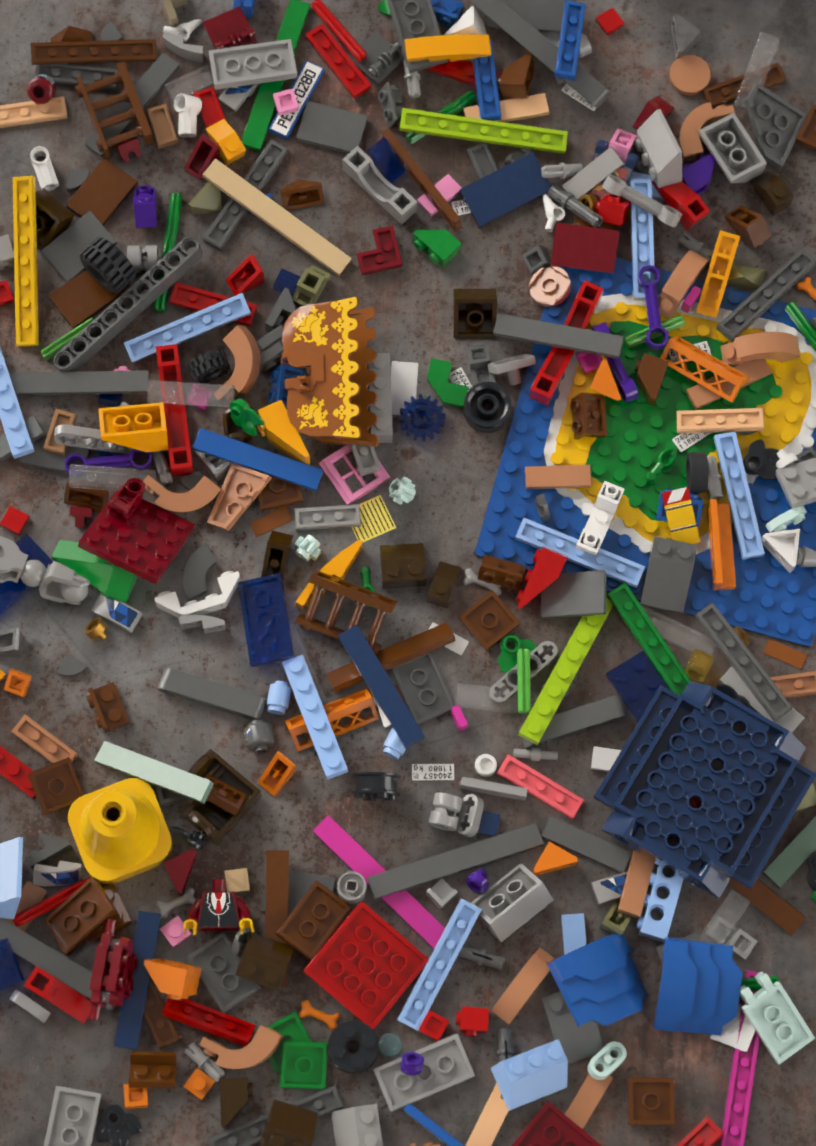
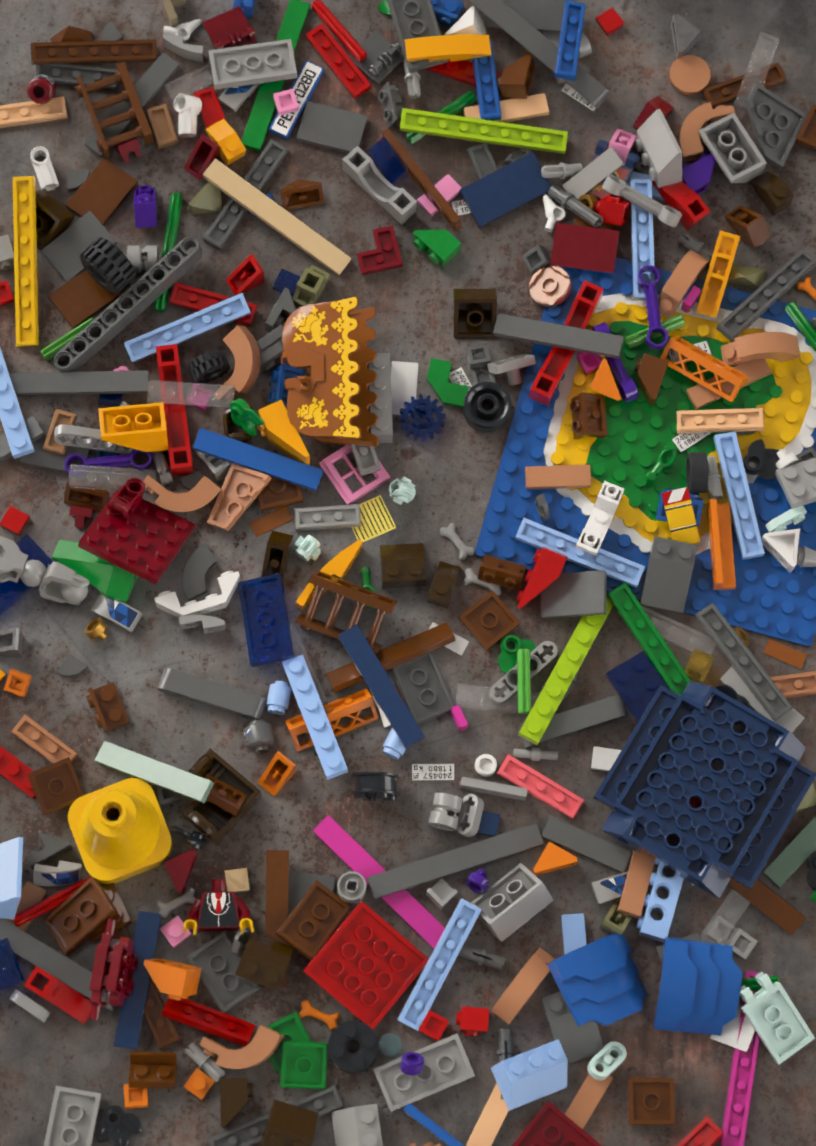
(464, 550): none -> light grey piece

